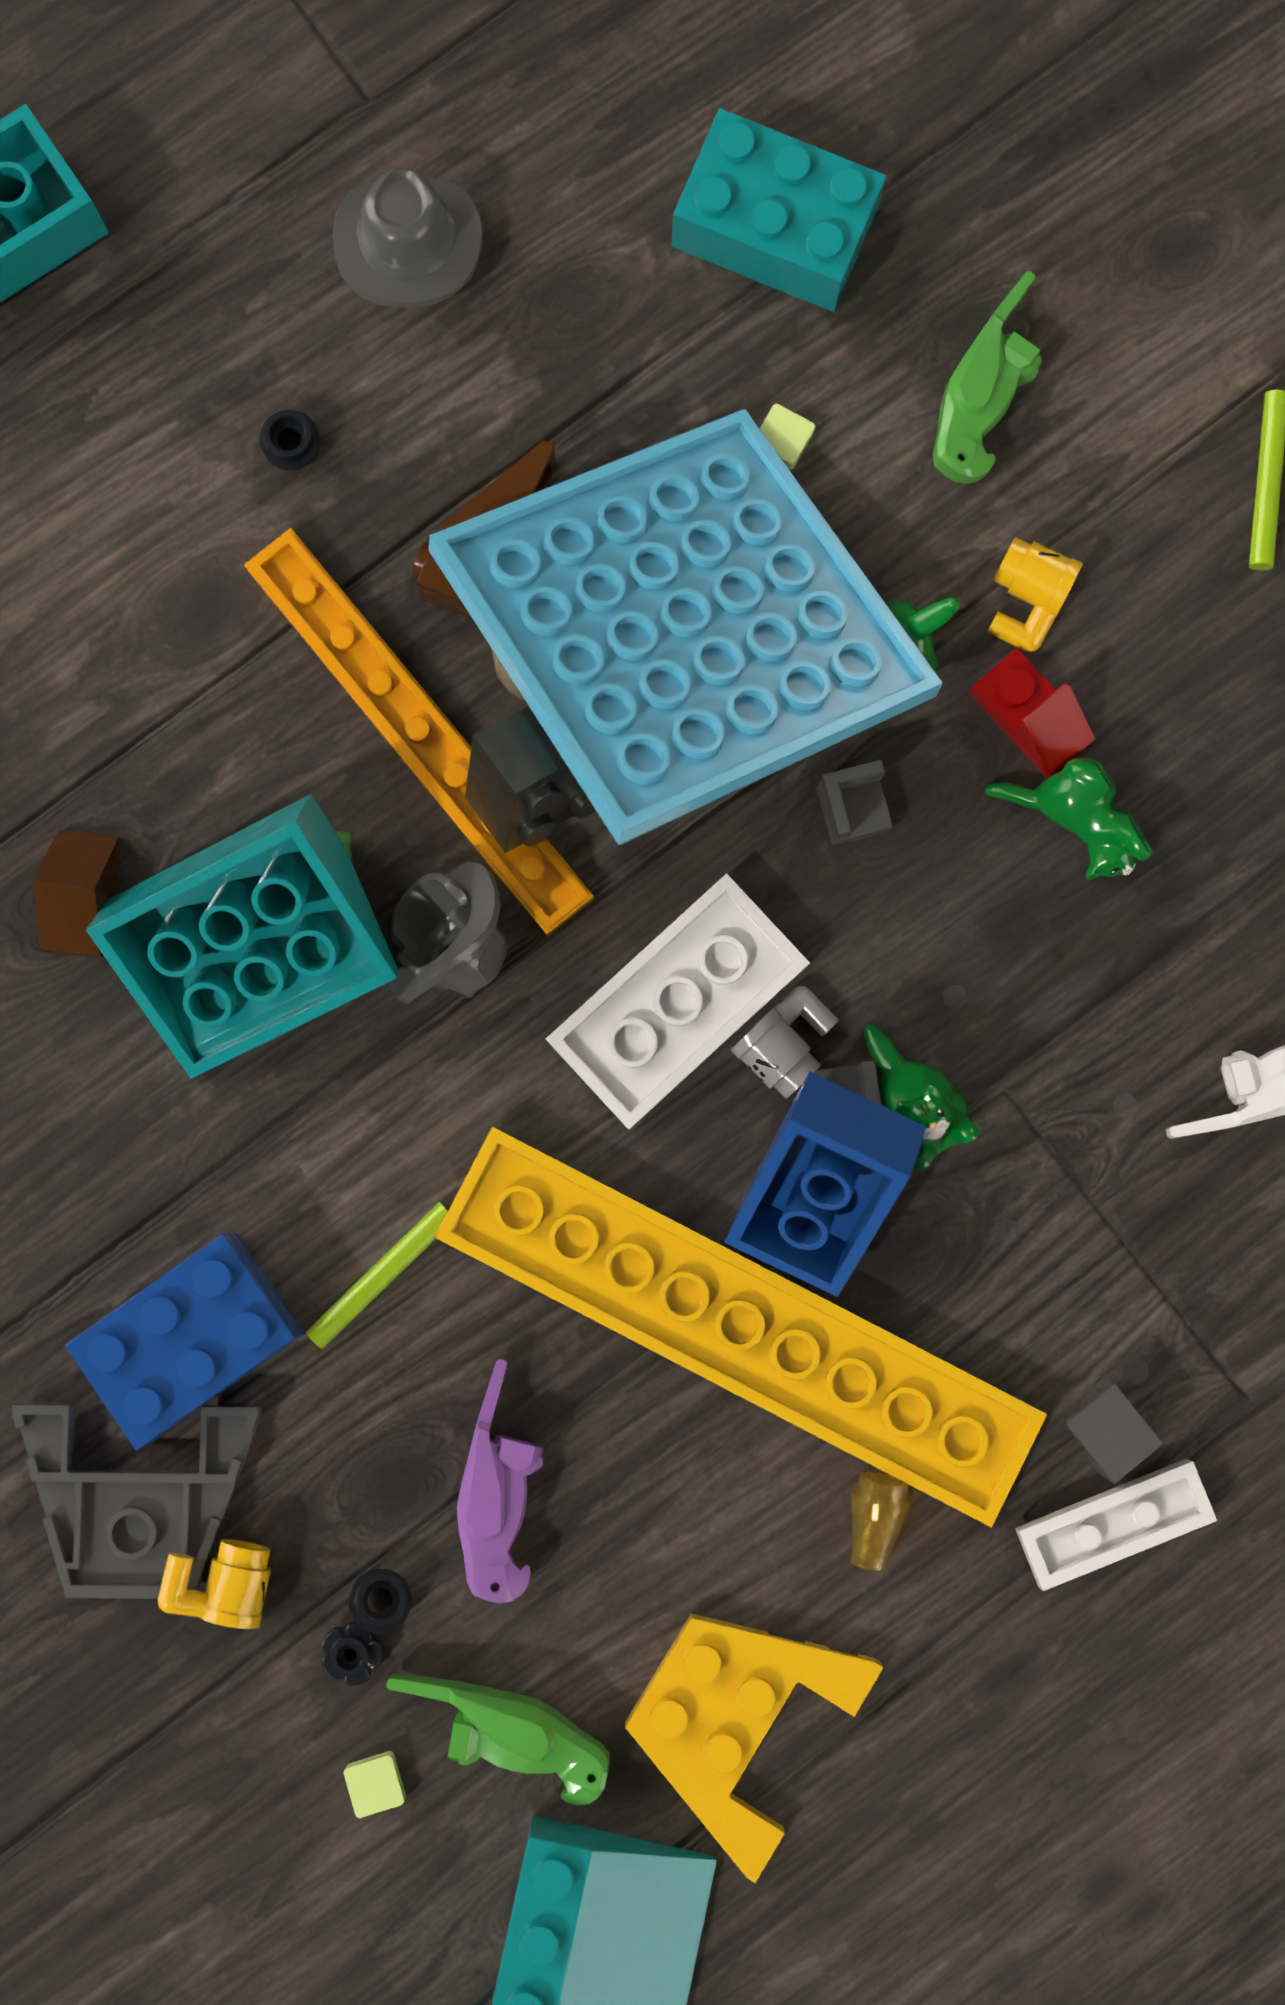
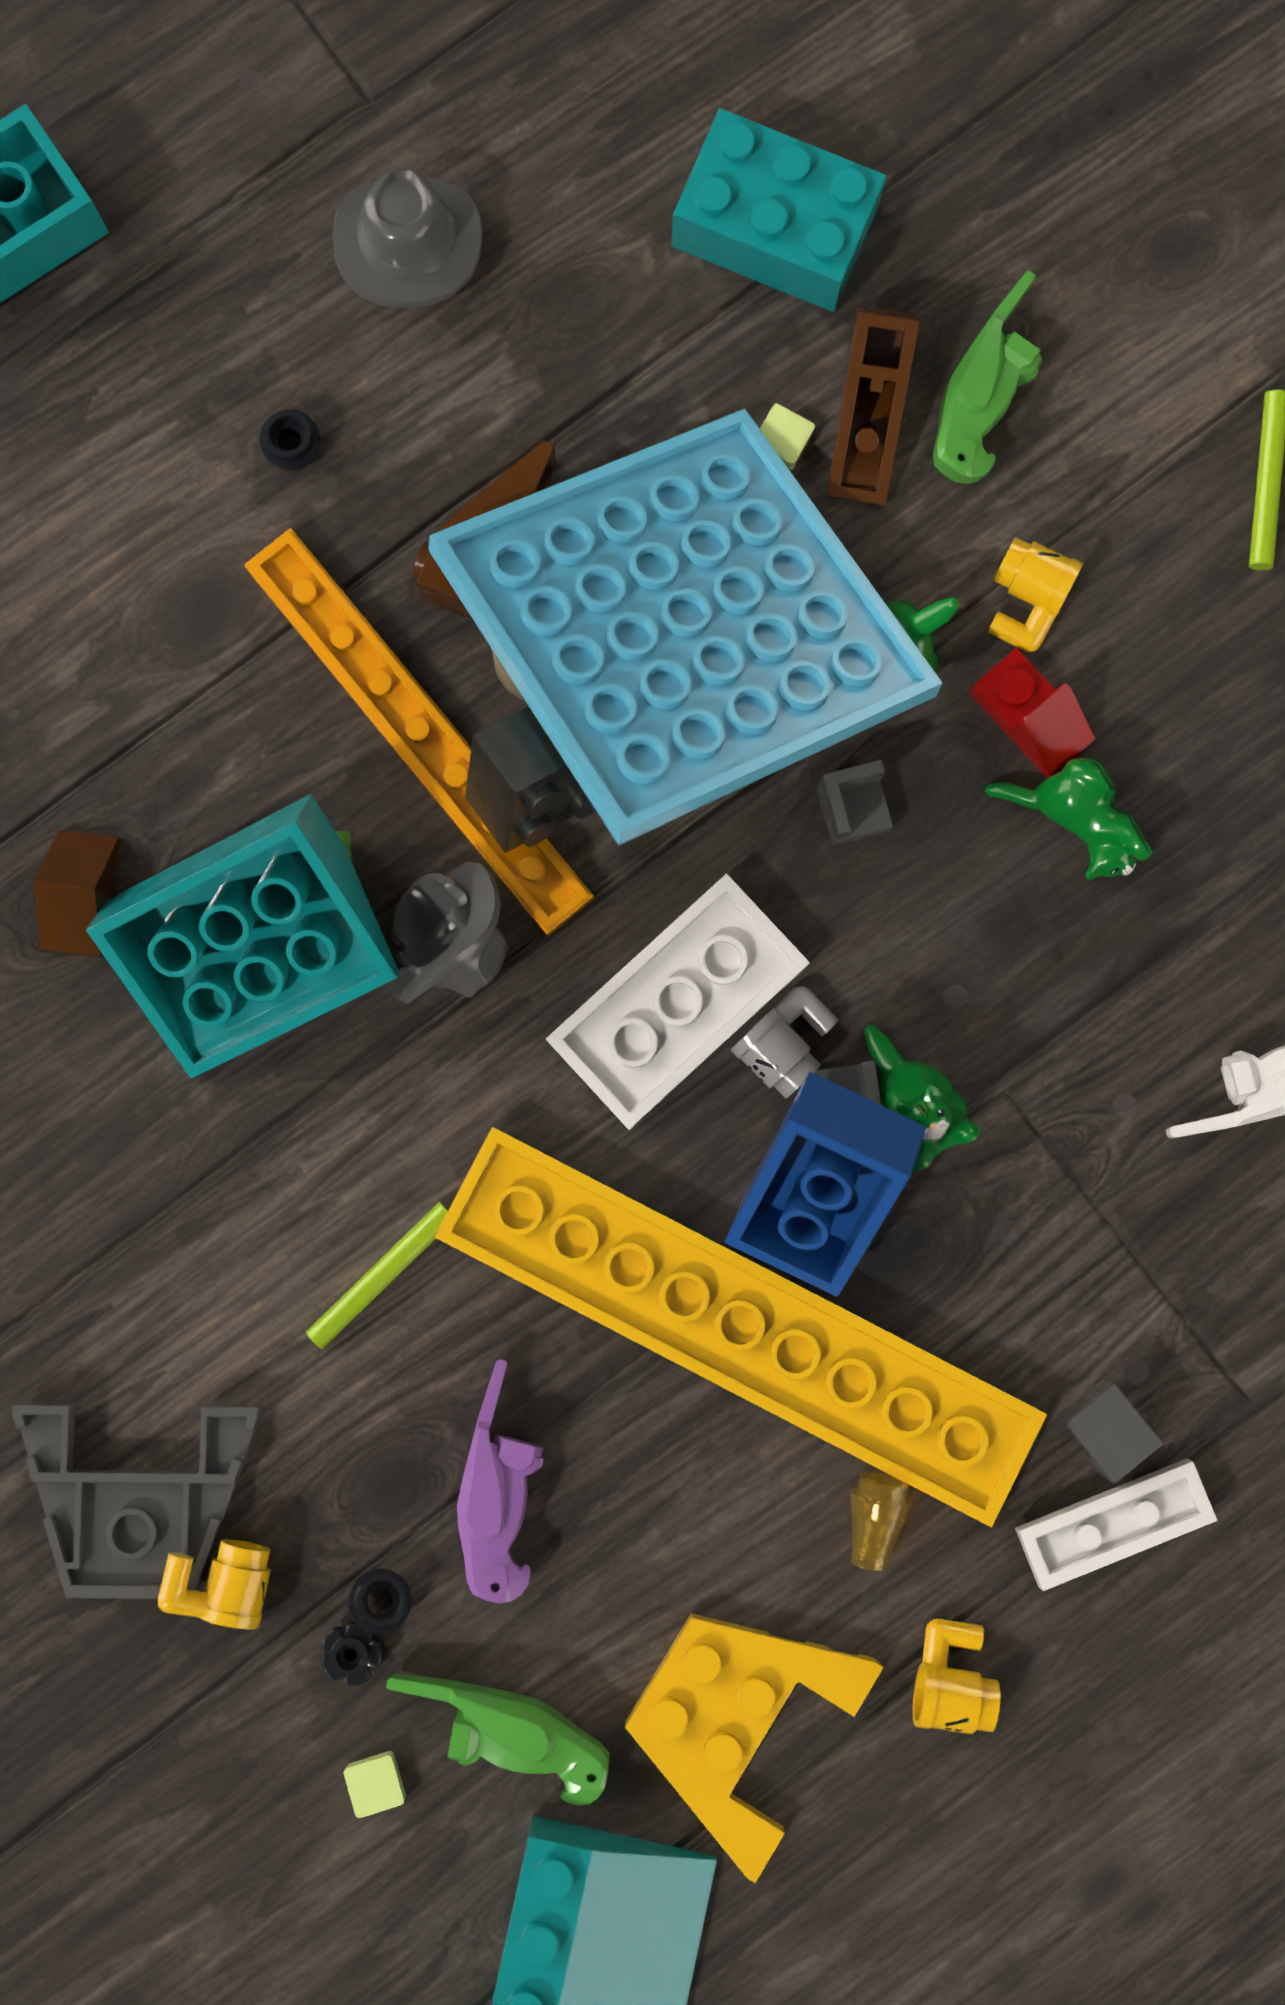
(184, 1339): blue brick -> none
(872, 404): none -> reddish brown slope
(951, 1696): none -> yellow piece

